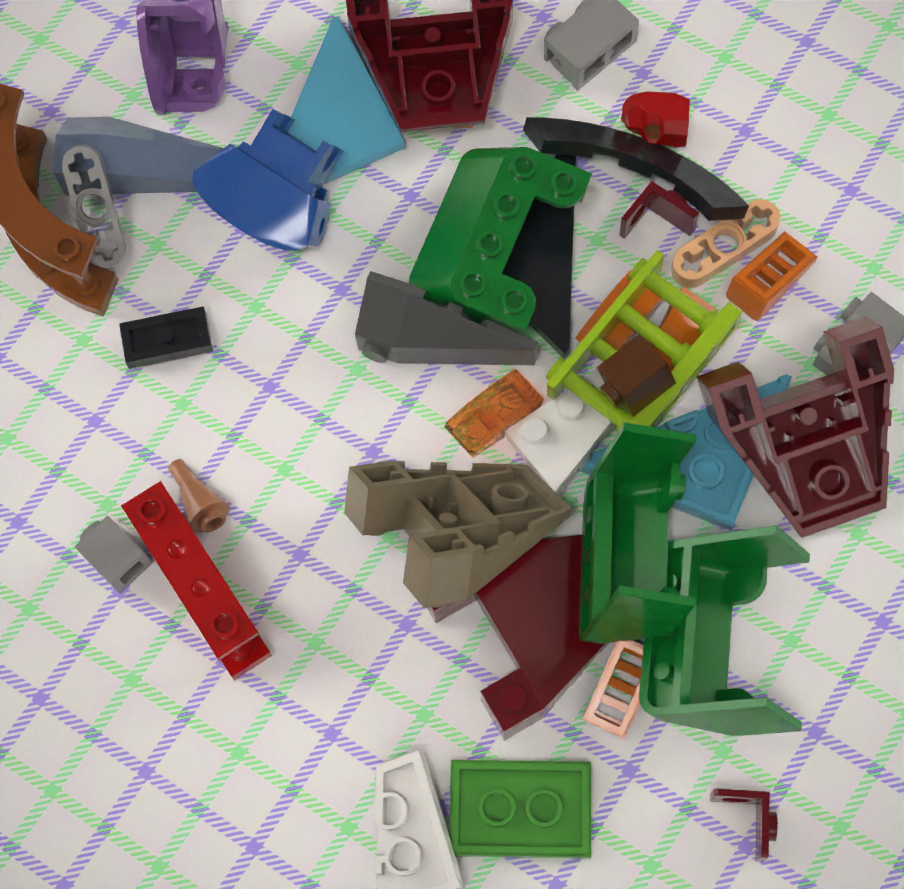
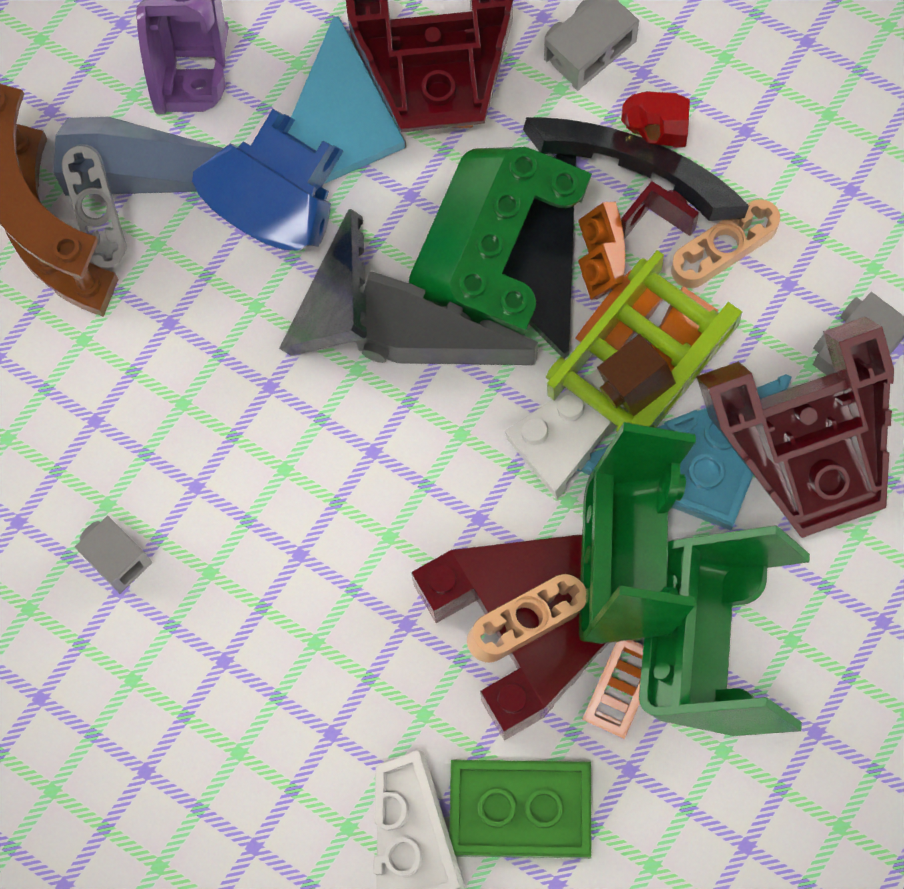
(166, 337): black plate -> none
(196, 580): red fence -> none
(203, 506): nougat cone -> none
(333, 302): none -> black tile
(457, 521): dark tan wedge -> none
(492, 412): clear orange slope -> none
(517, 634): none -> light nougat beam
(604, 237): none -> orange slope
(756, 297): orange slope -> none
(765, 821): dark red bracket -> none

